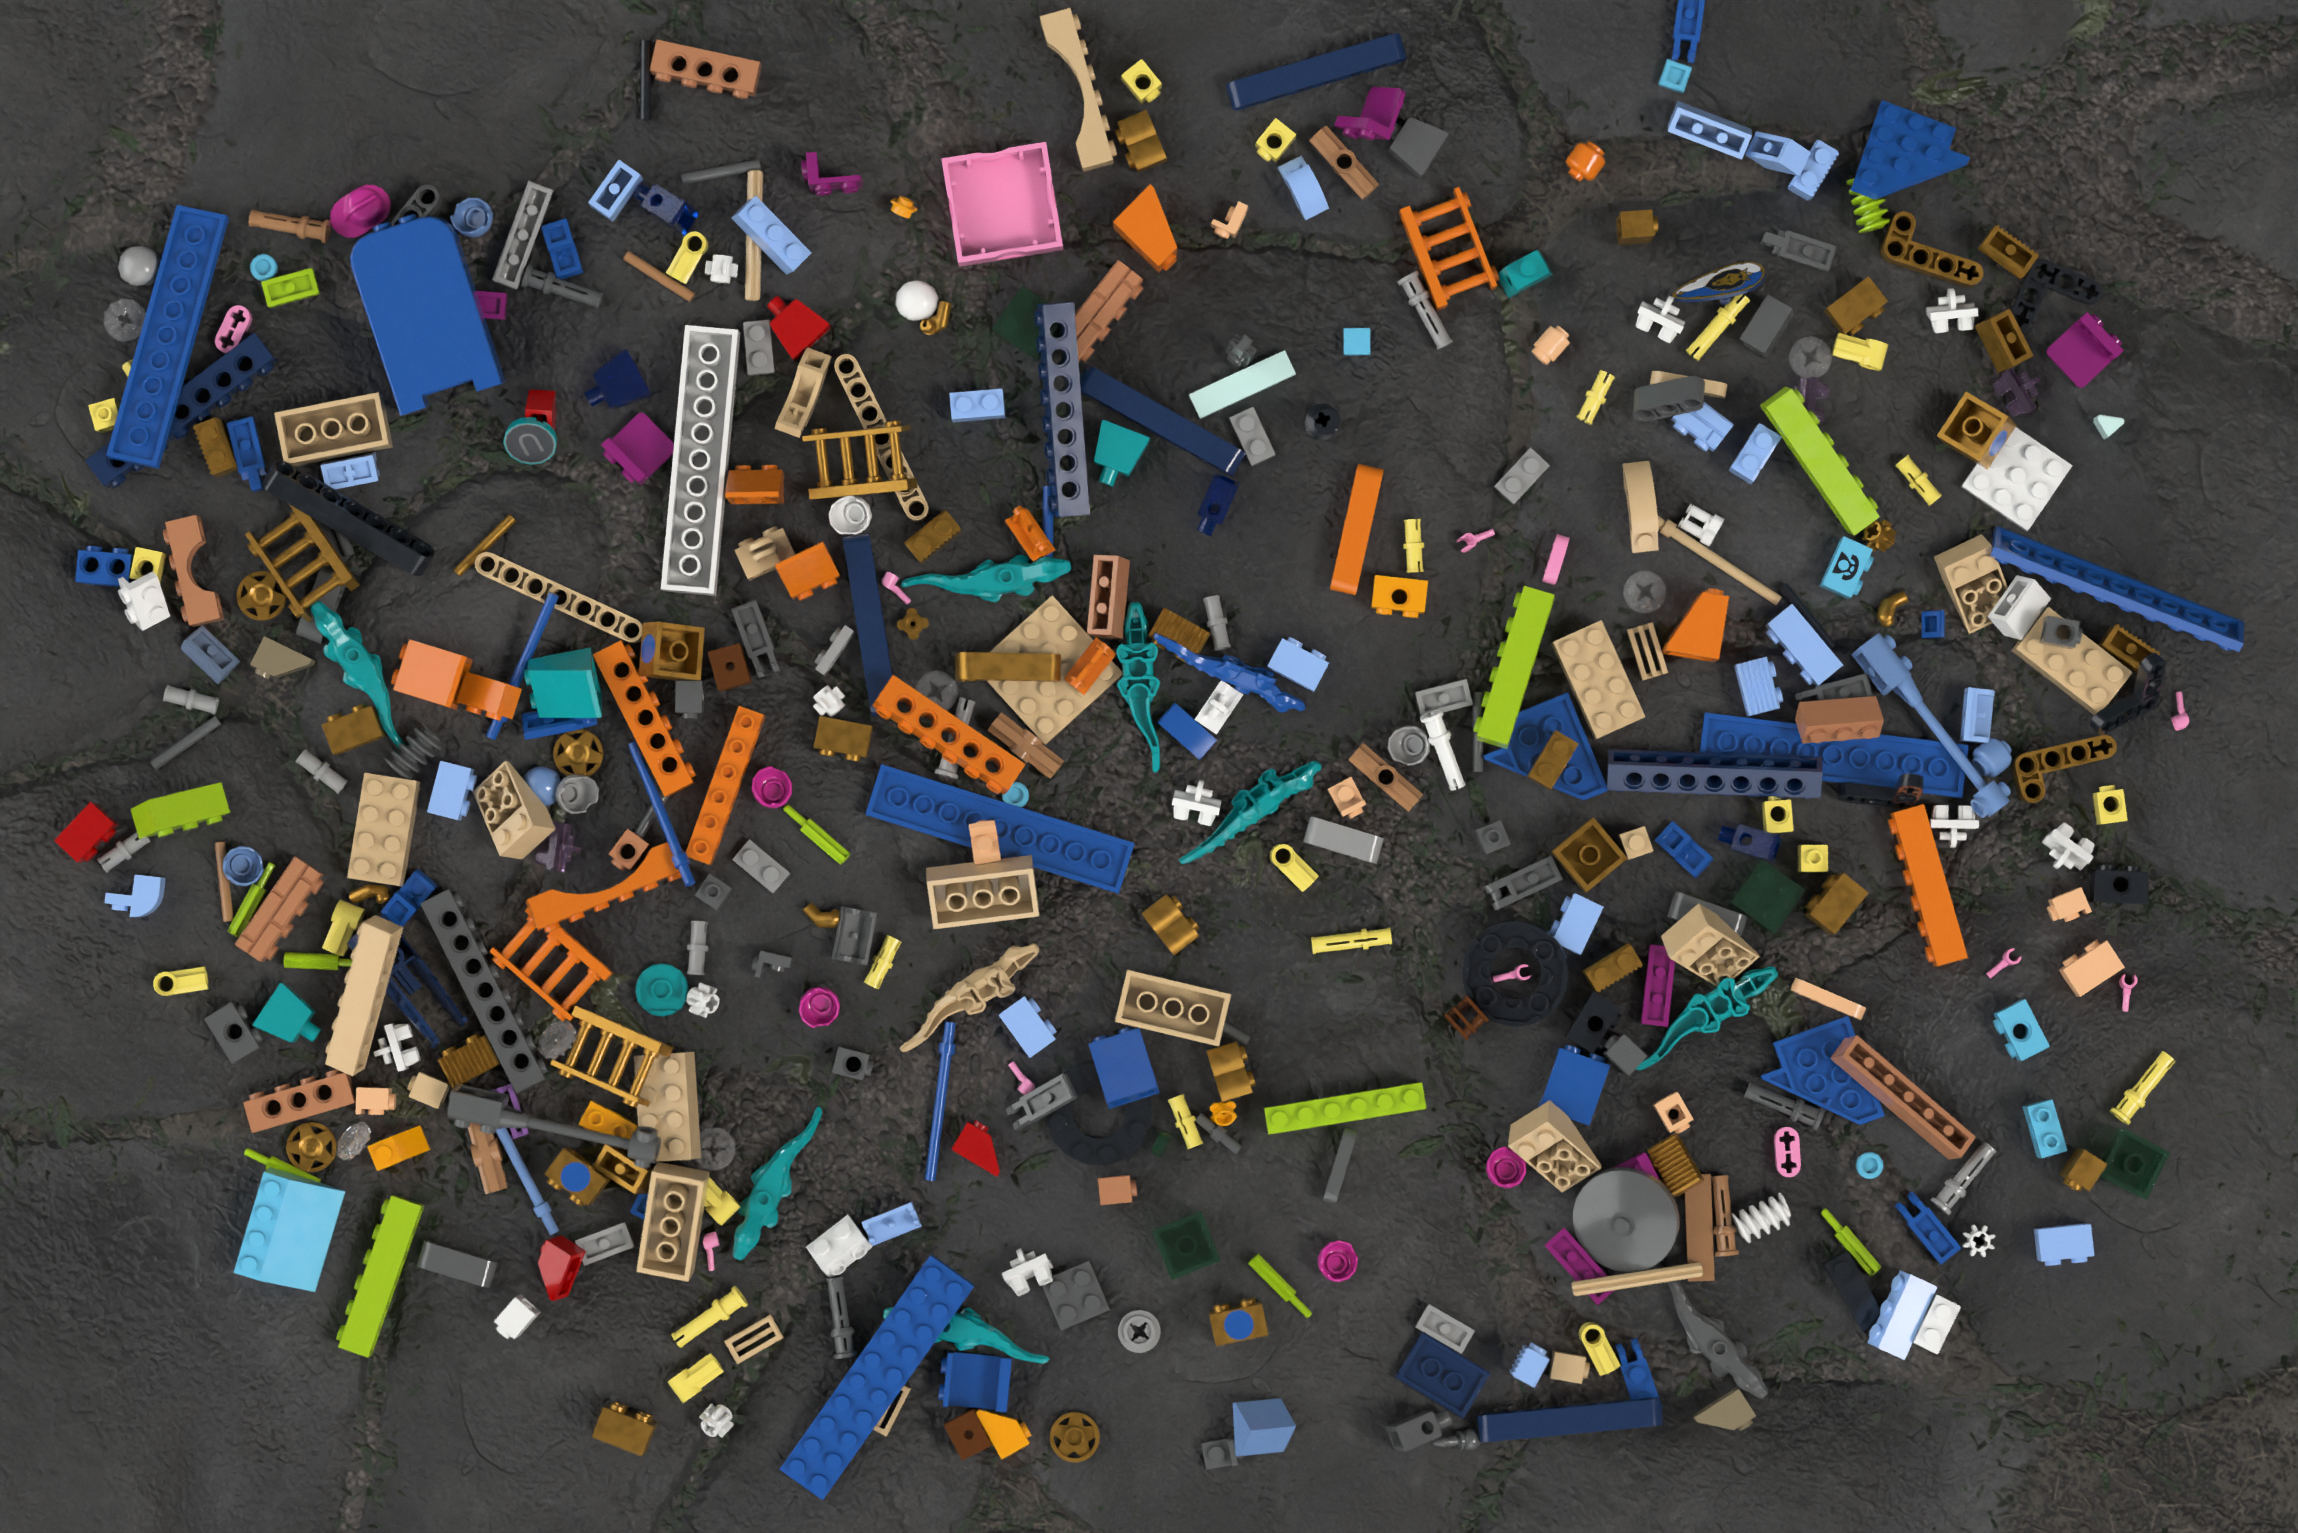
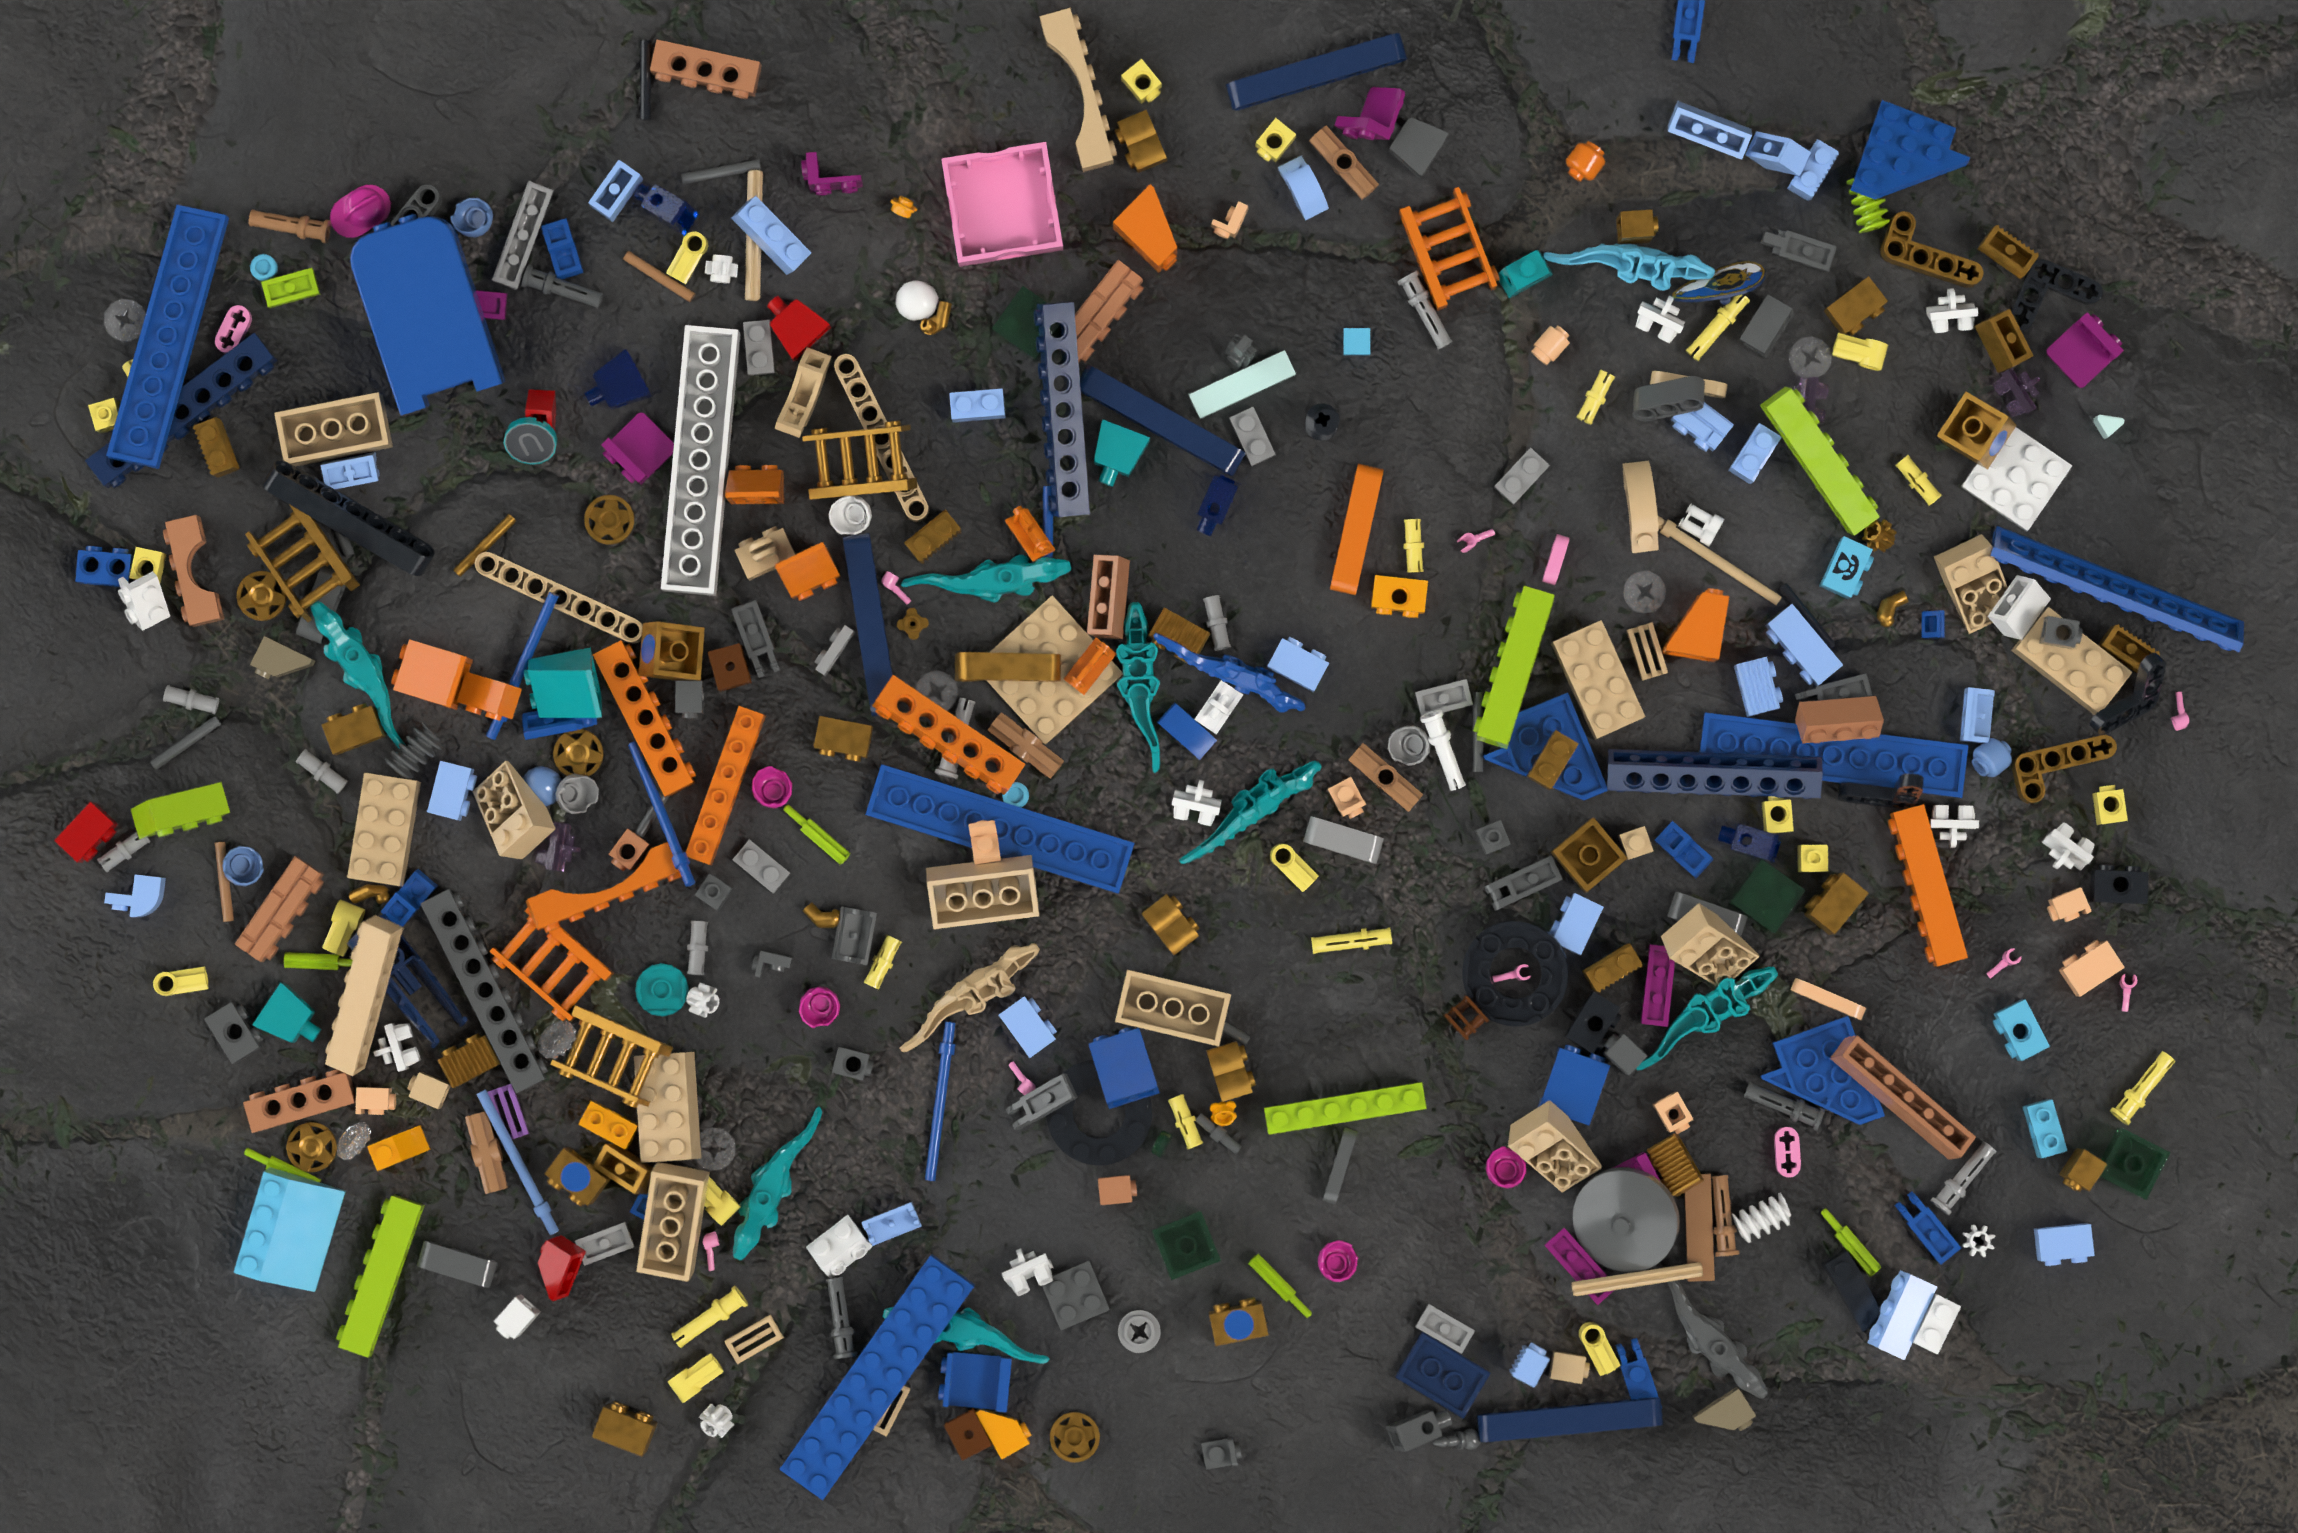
(139, 266): light grey hair -> none
(209, 654): sand blue slope -> none
(248, 451): blue hinge -> none
(250, 903): lime axle -> none
(492, 1111): dark grey bar -> none
(609, 519): none -> pearl gold wheel
(829, 701): white gear -> none
(977, 1147): red slope -> none
(1261, 1426): medium blue slope -> none
(1639, 262): none -> medium azure animal
(1675, 76): medium azure tile -> none
(1869, 1165): medium azure tile -> none
(1892, 673): medium blue bar -> none

